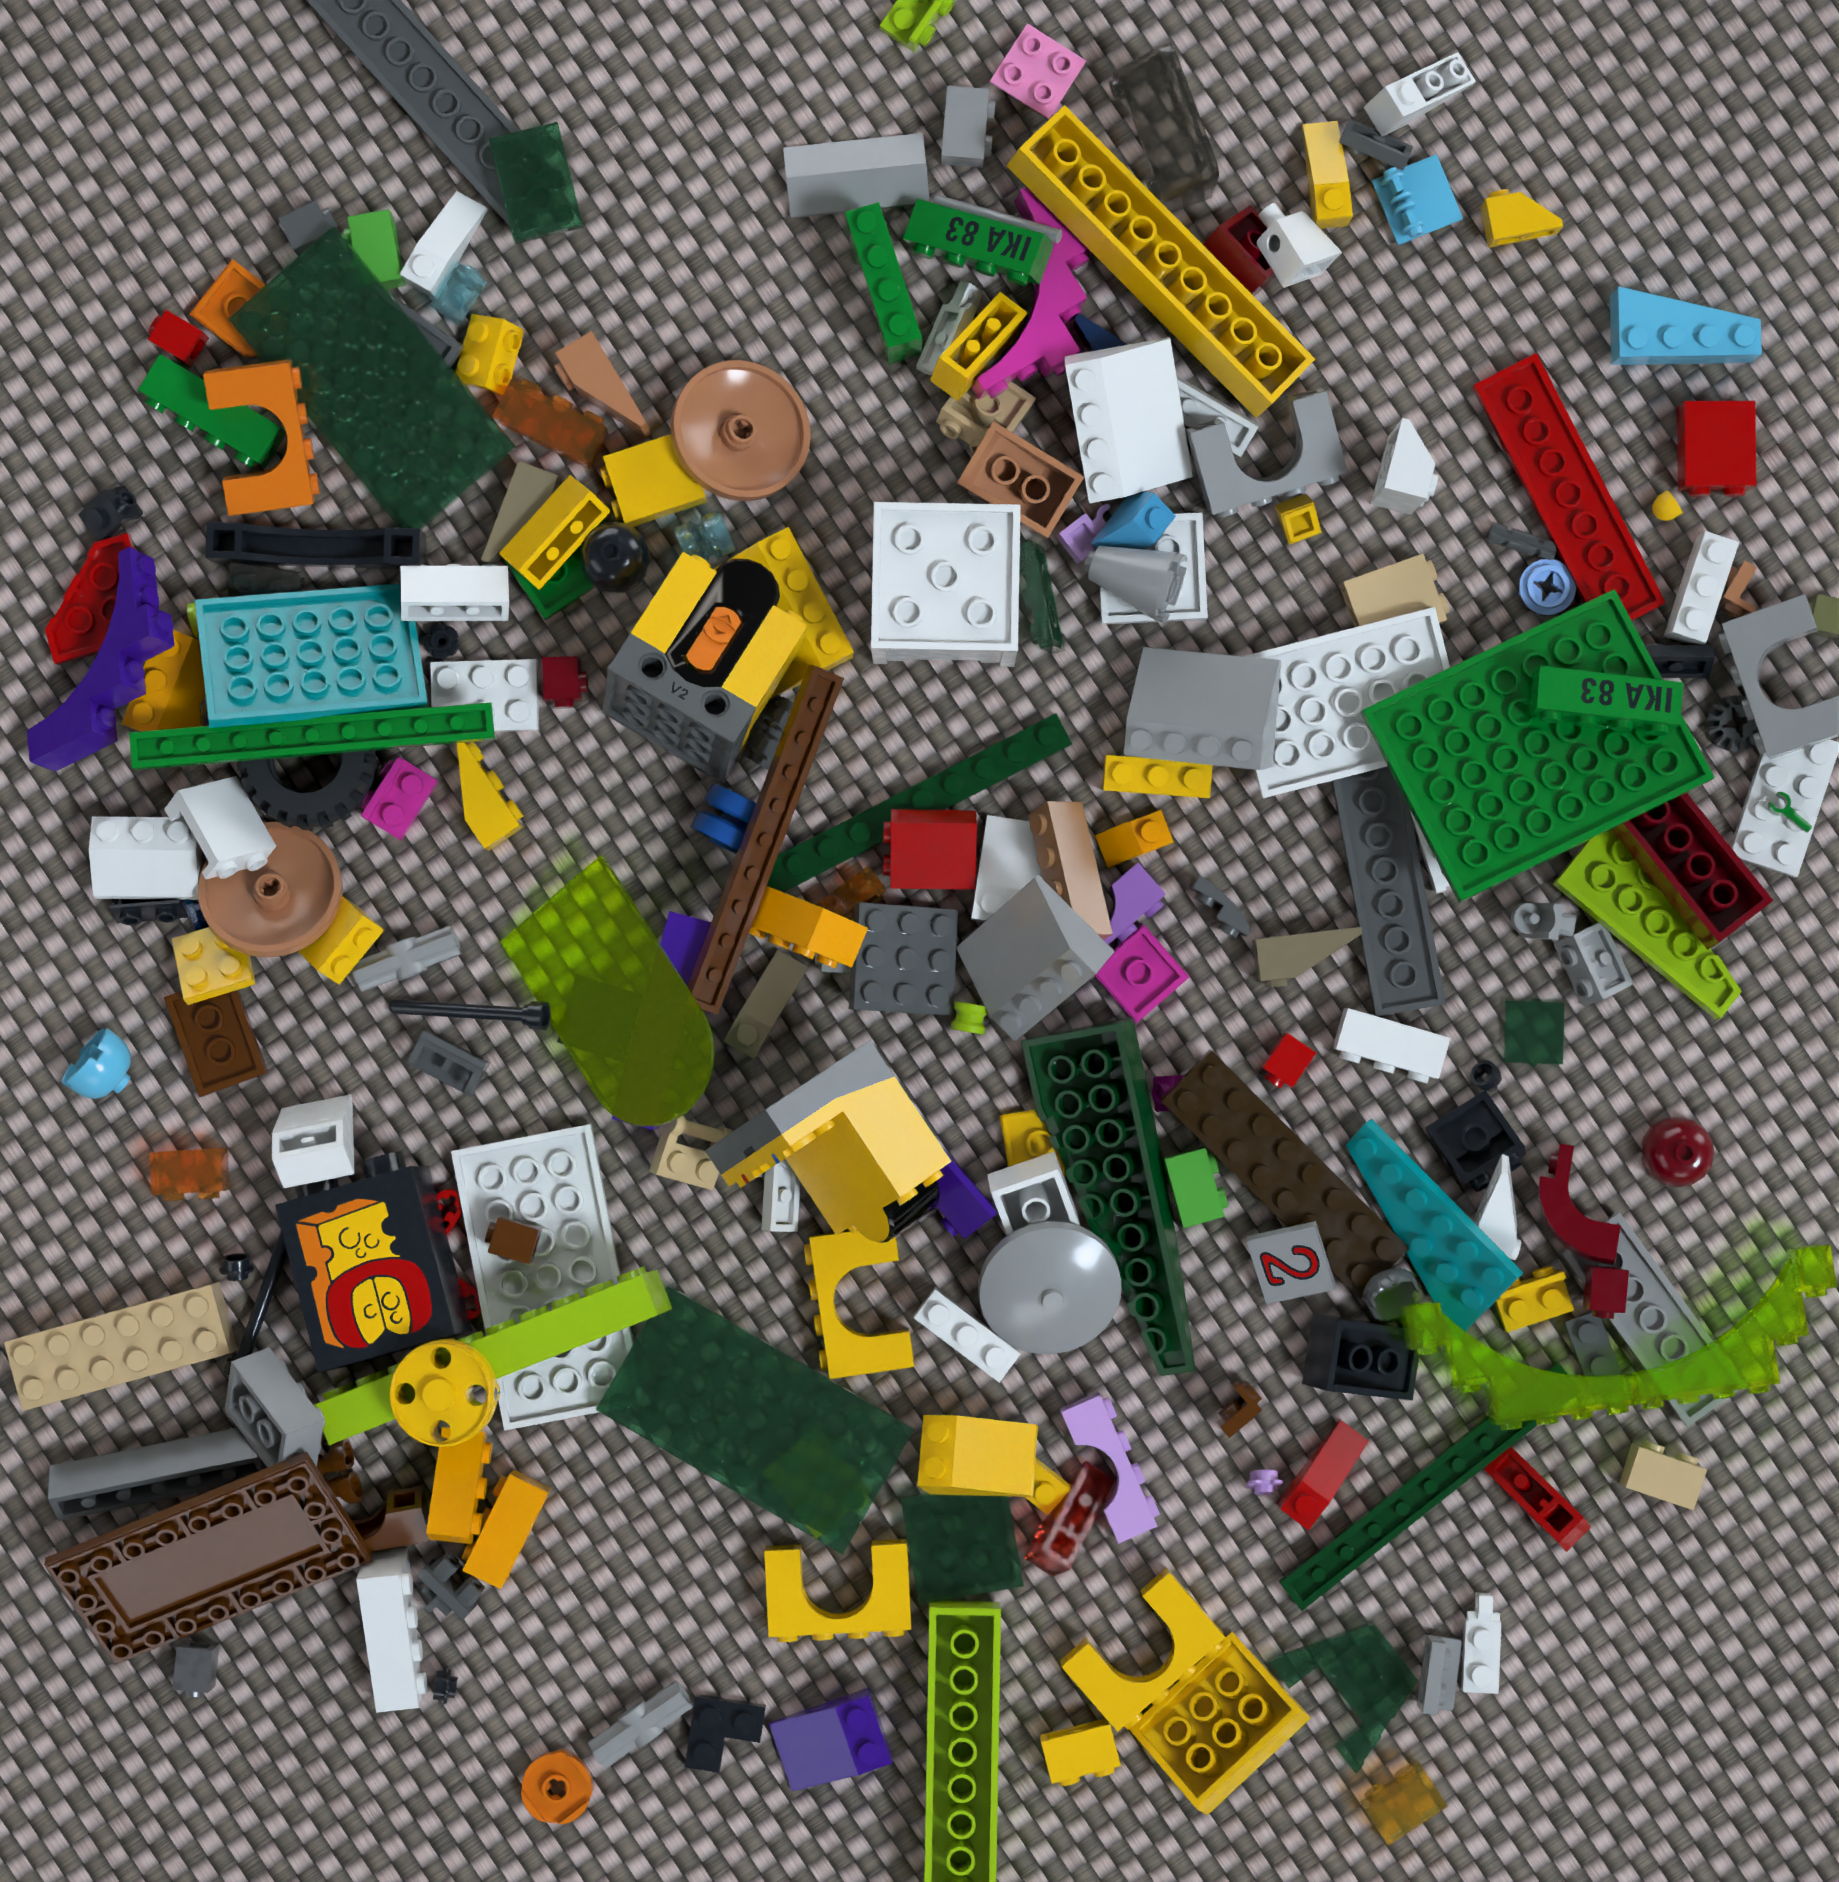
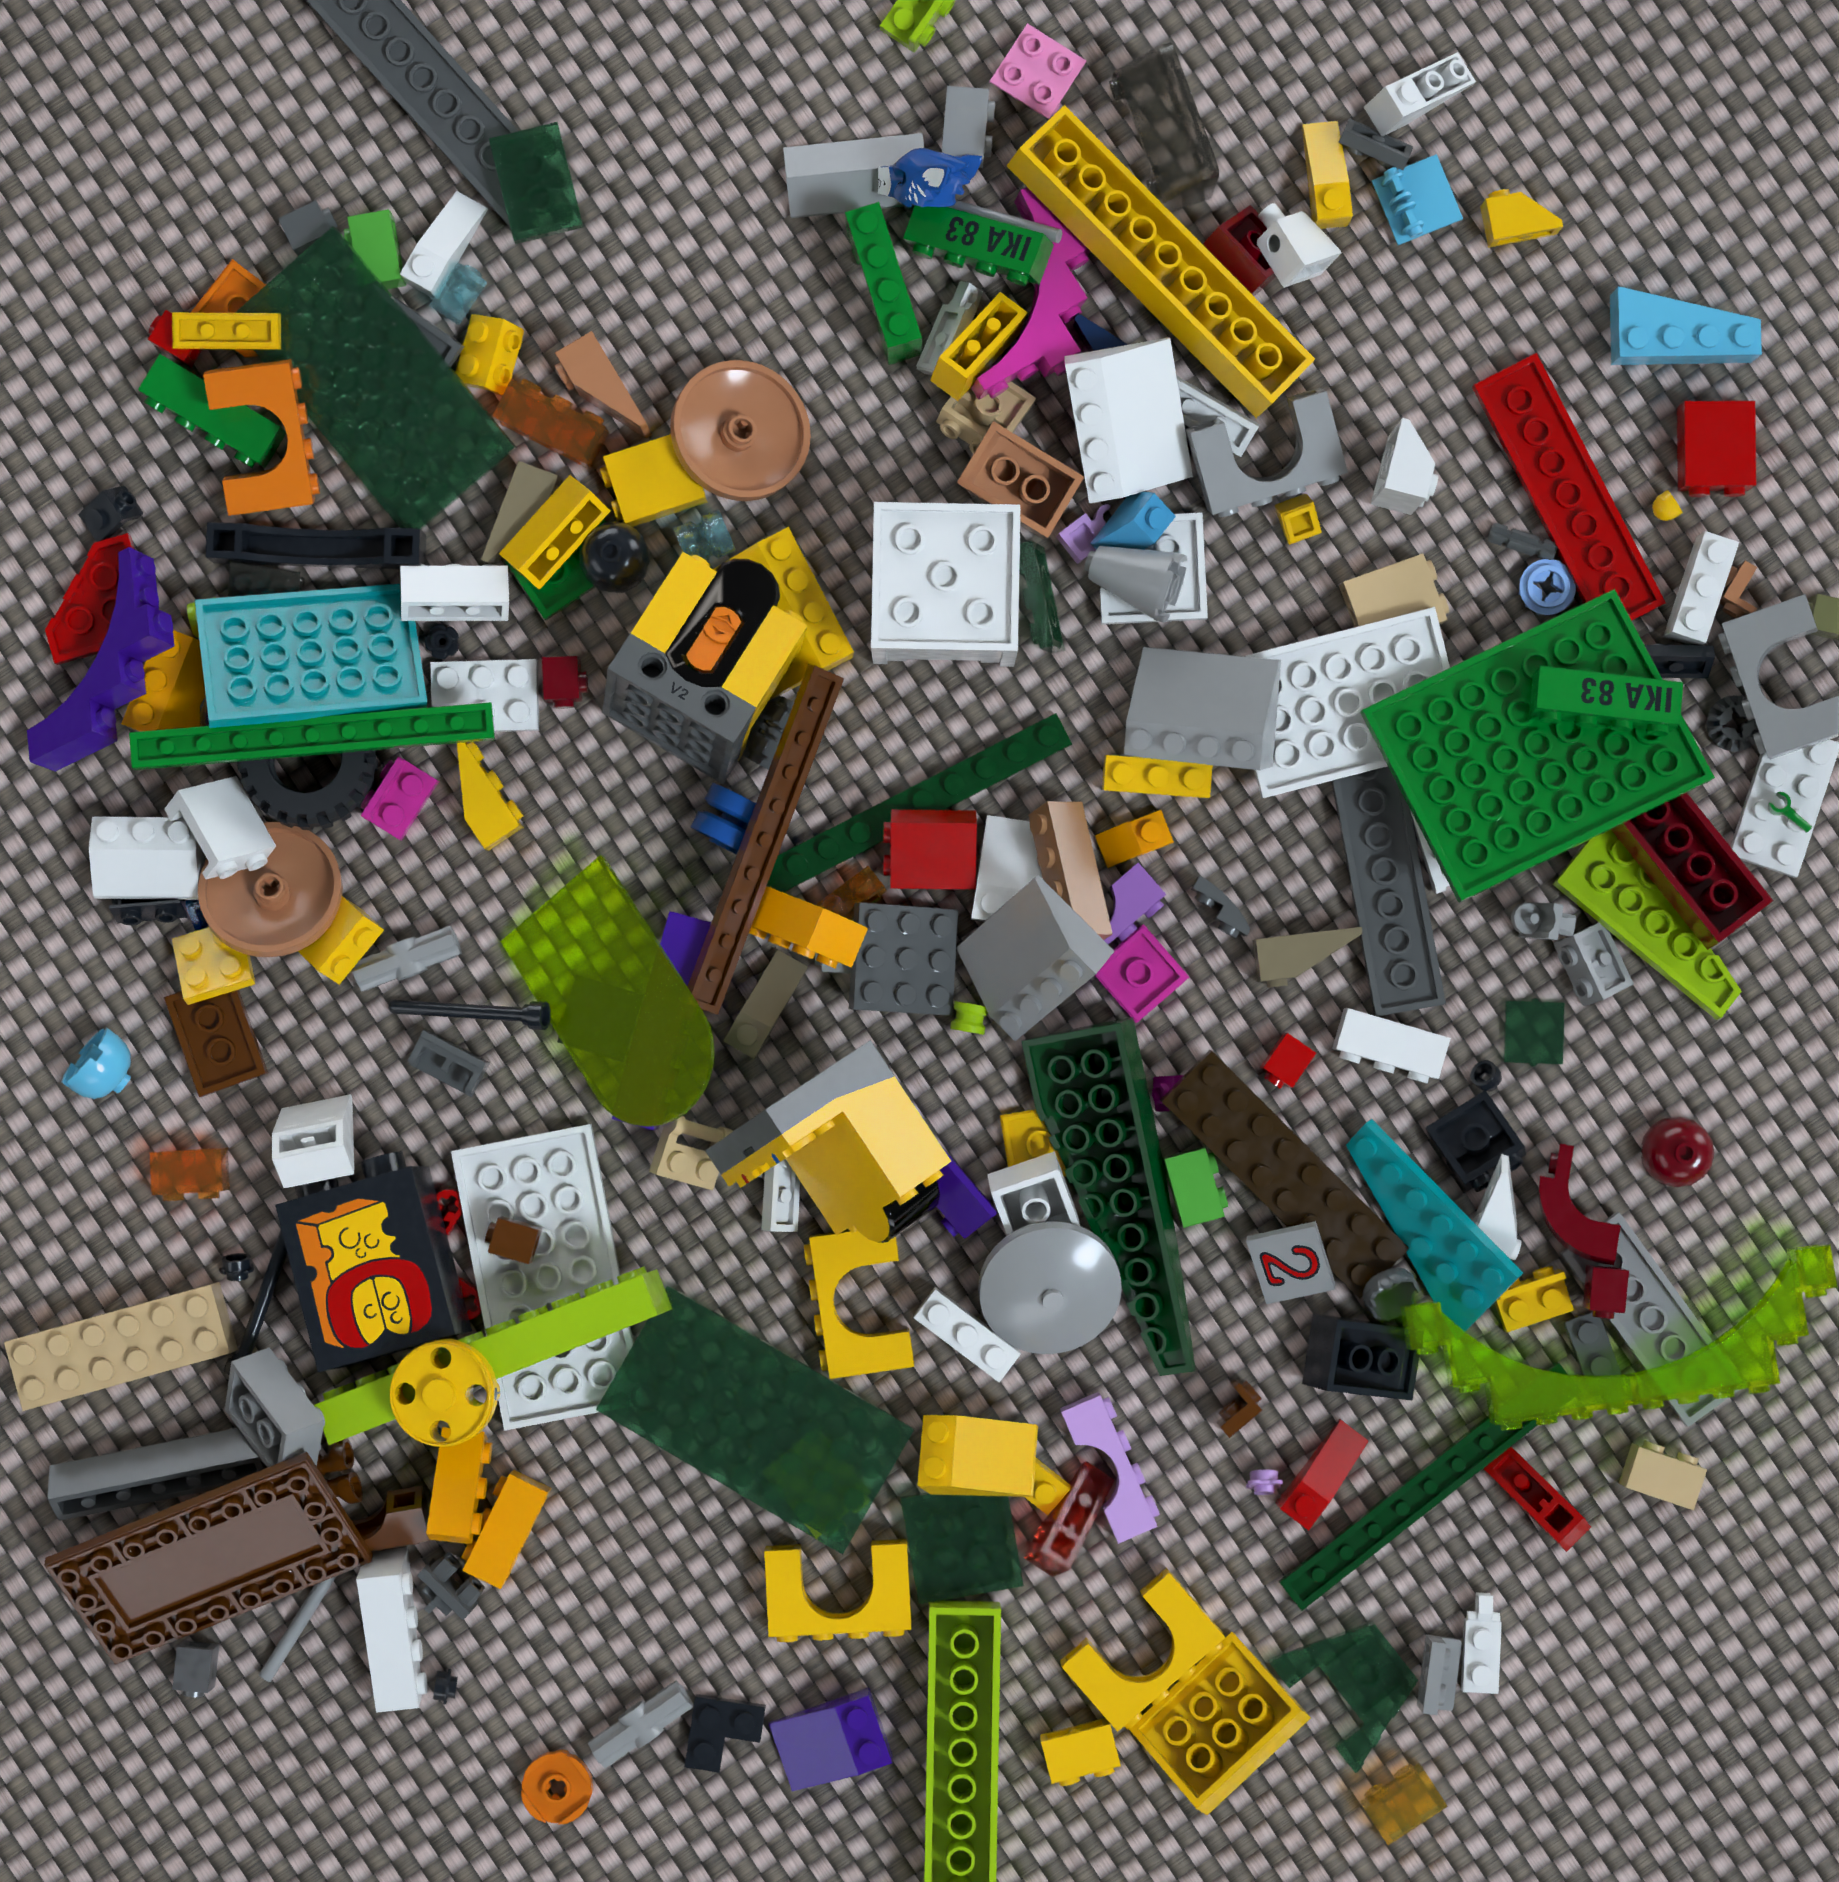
(226, 331): none -> yellow tile
(295, 1629): none -> light grey bar
(927, 177): none -> blue piece

